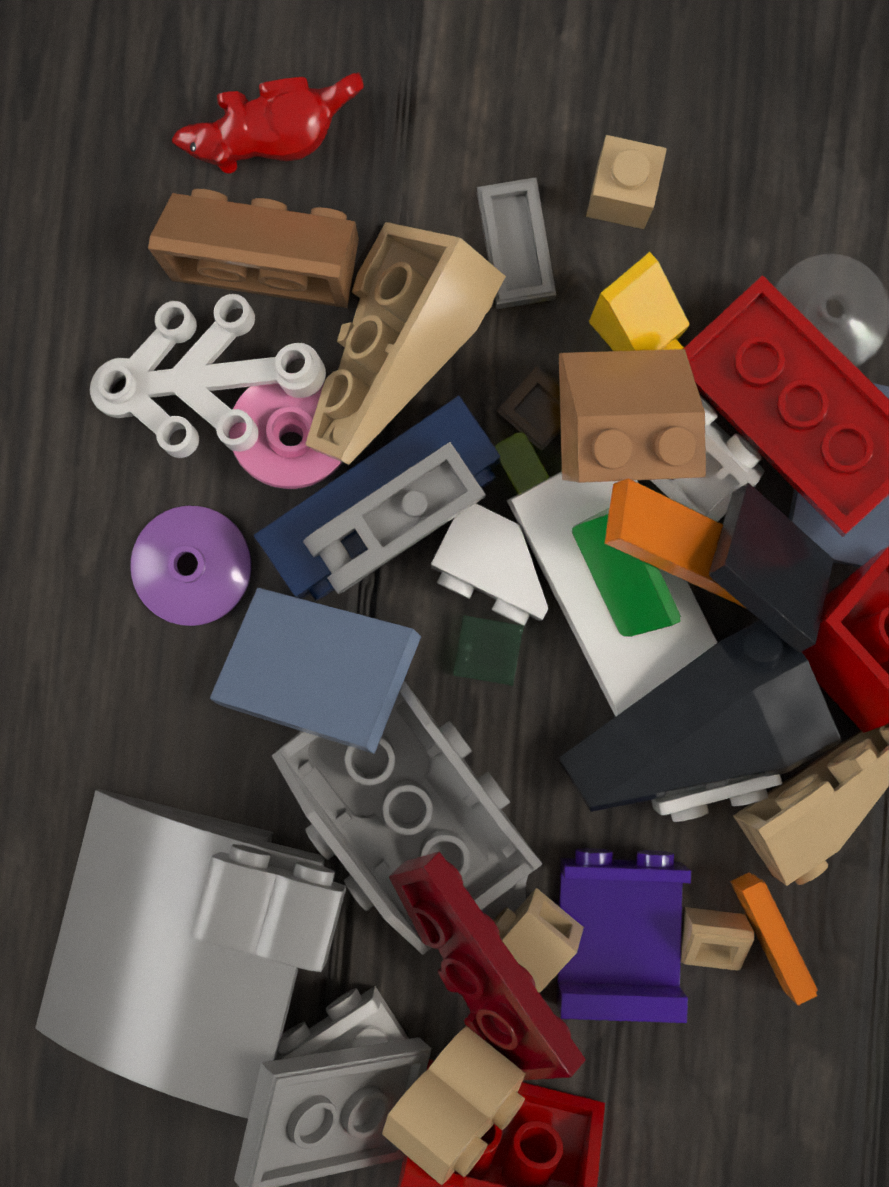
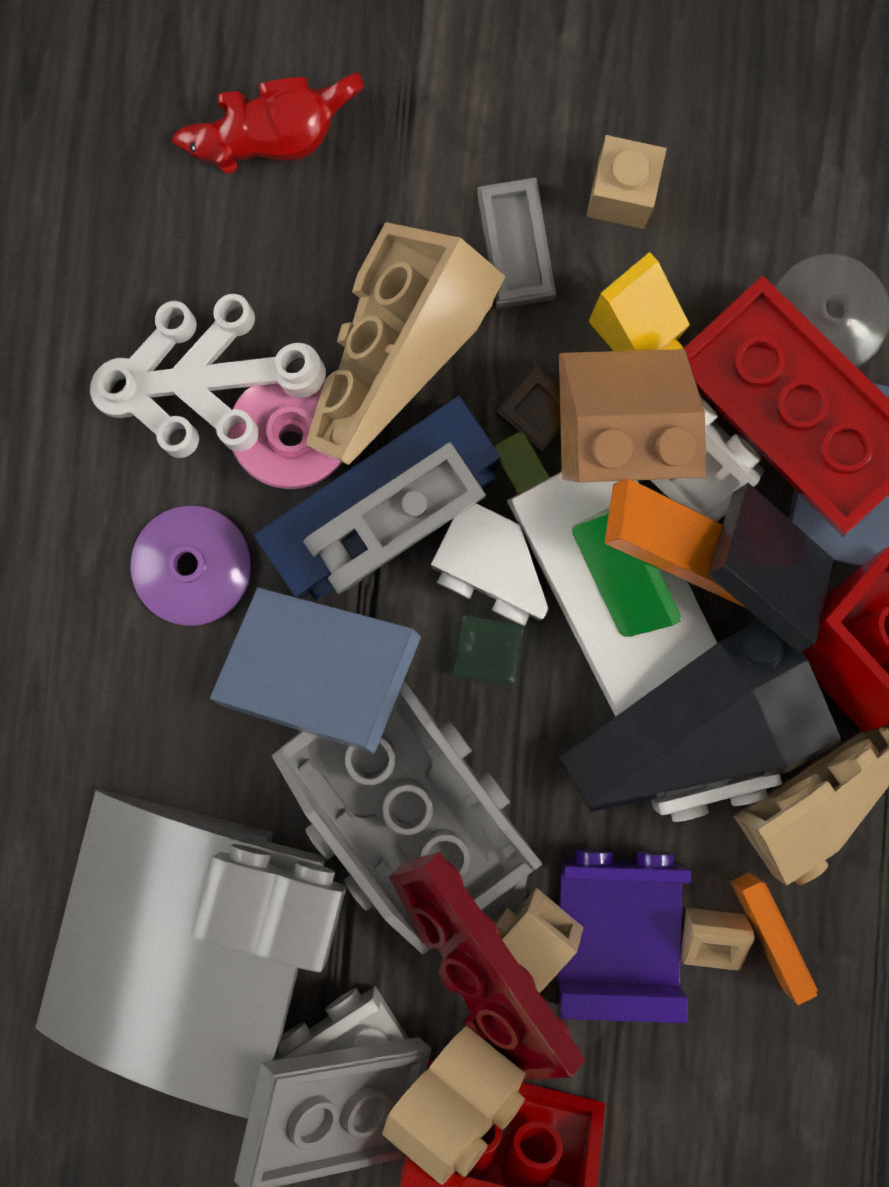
(256, 247): medium nougat slope -> none

